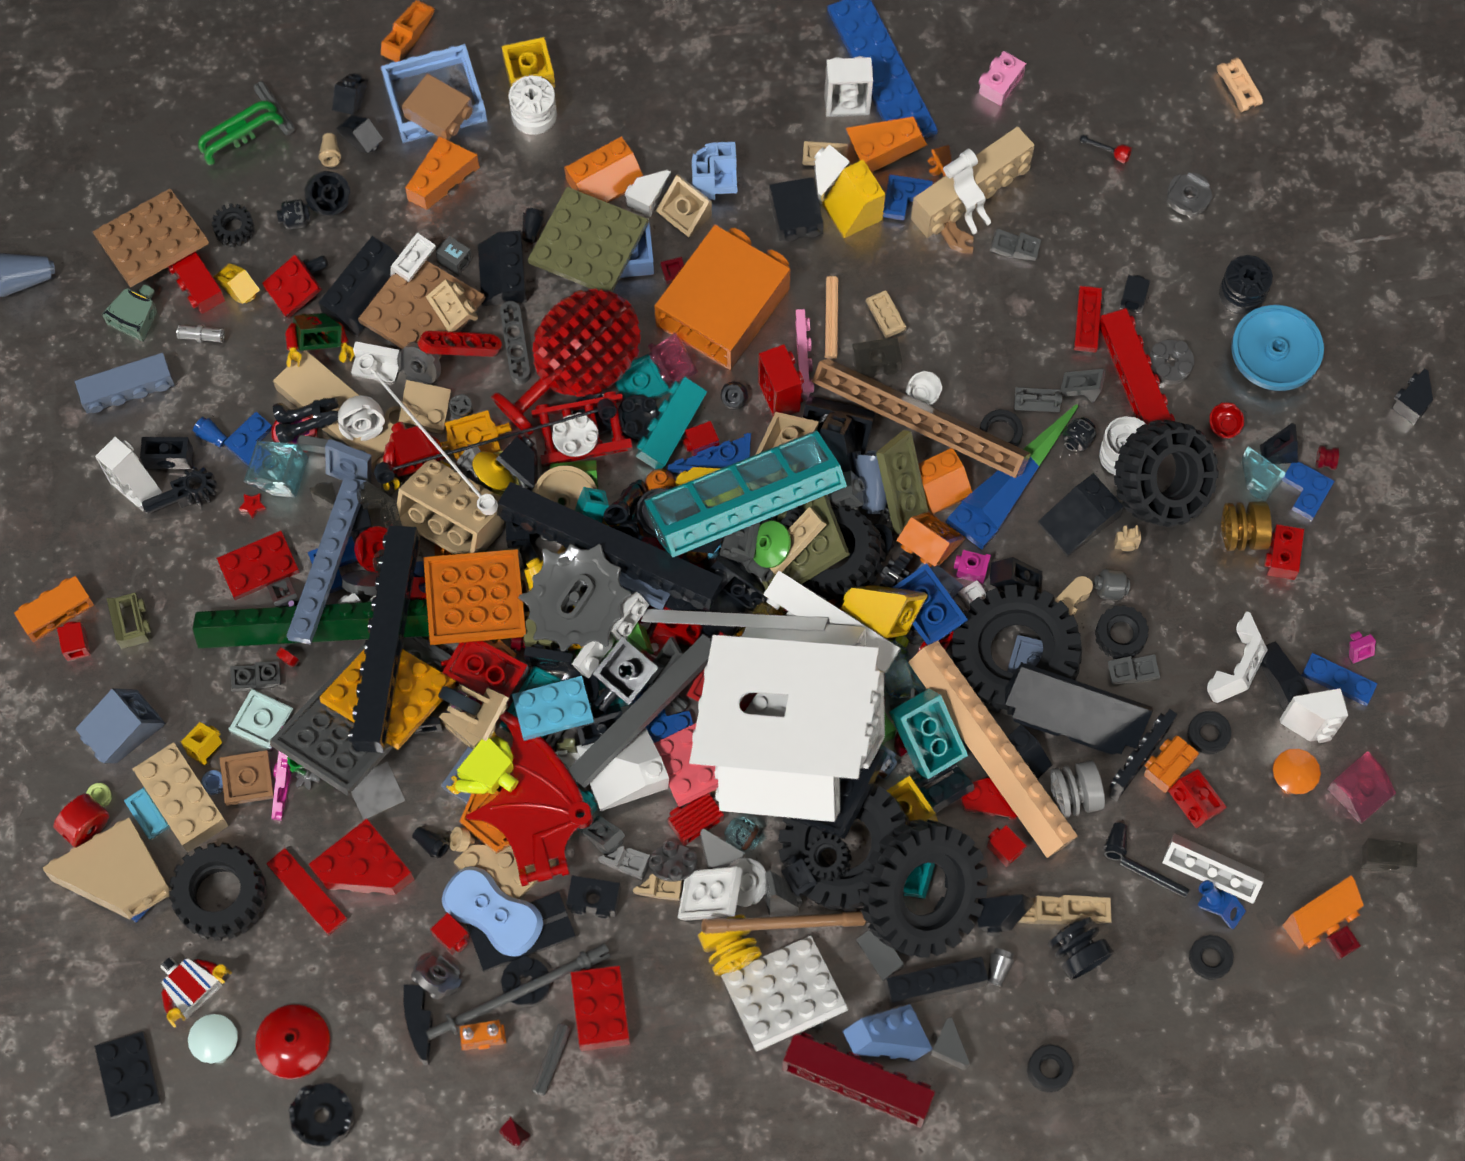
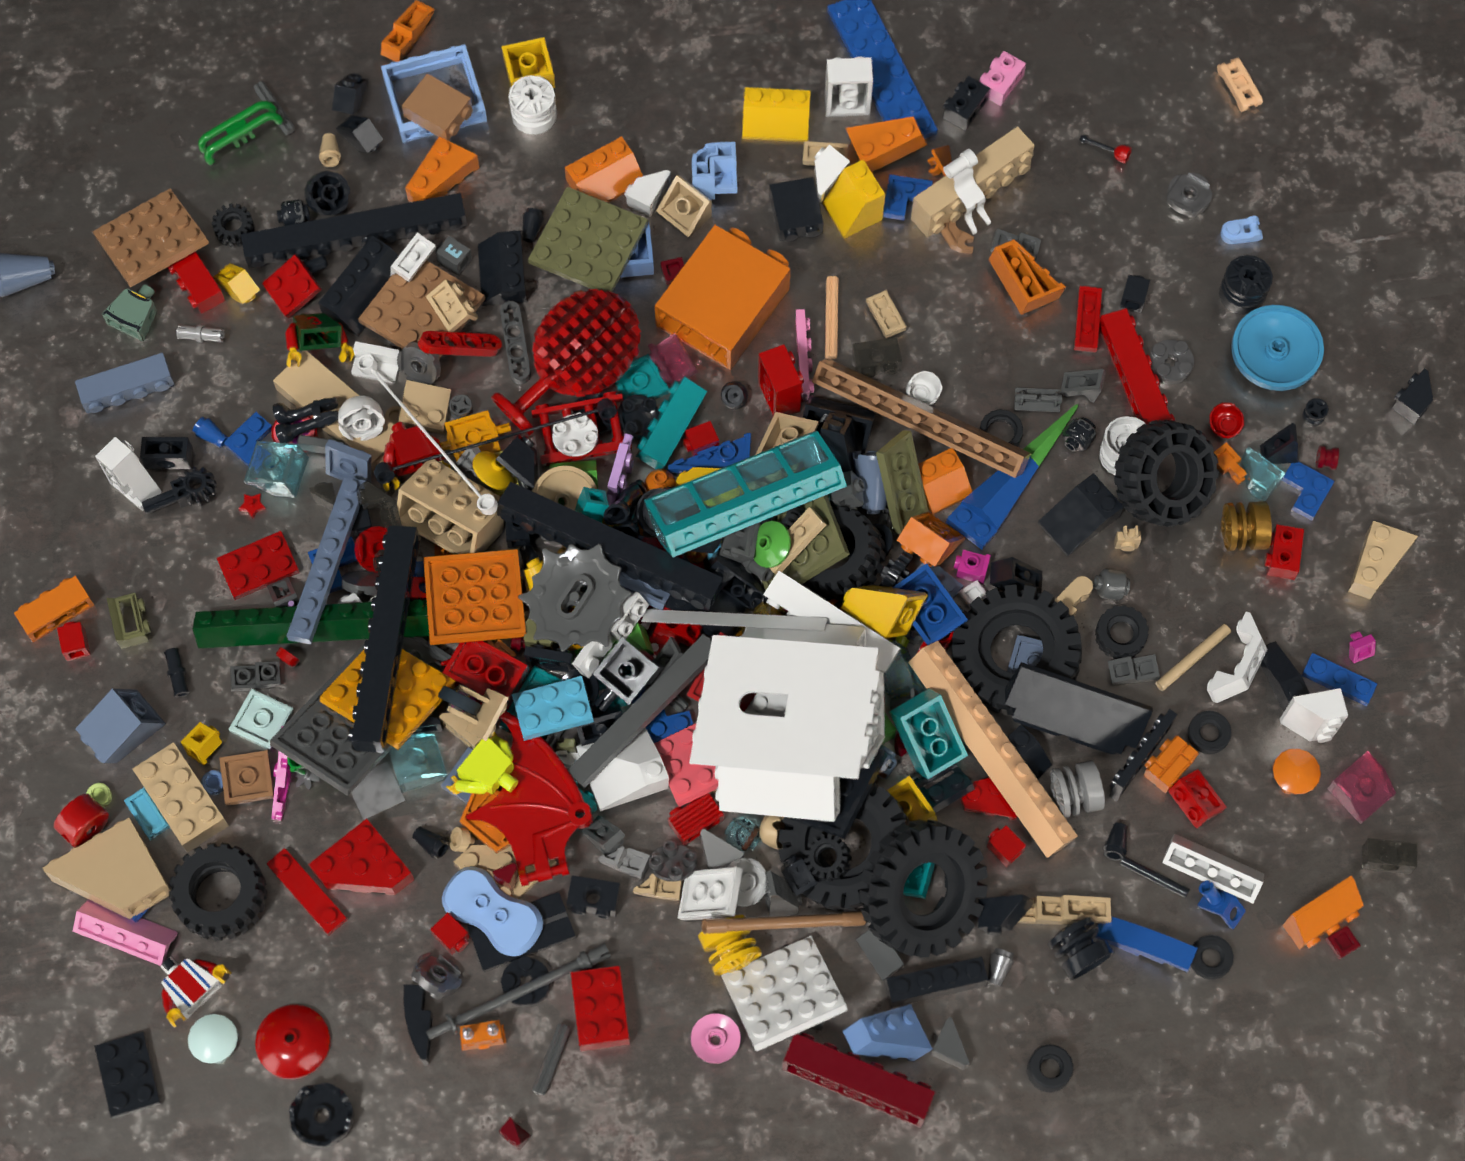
(138, 938): none -> bright pink panel
(176, 672): none -> black pin
(353, 230): none -> black brick
(418, 762): none -> clear light blue slope
(506, 875): none -> dark red slope
(622, 465): none -> lavender plate
(719, 1026): none -> bright pink dish
(770, 830): none -> tan hair
(776, 114): none -> yellow slope
(966, 103): none -> black brick
(1023, 278): none -> orange wedge
(1147, 942): none -> blue slope
(1193, 657): none -> tan piece
(1228, 462): none -> orange plate
(1233, 231): none -> light blue plate
(1318, 407): none -> black wheel
(1378, 557): none -> tan wedge

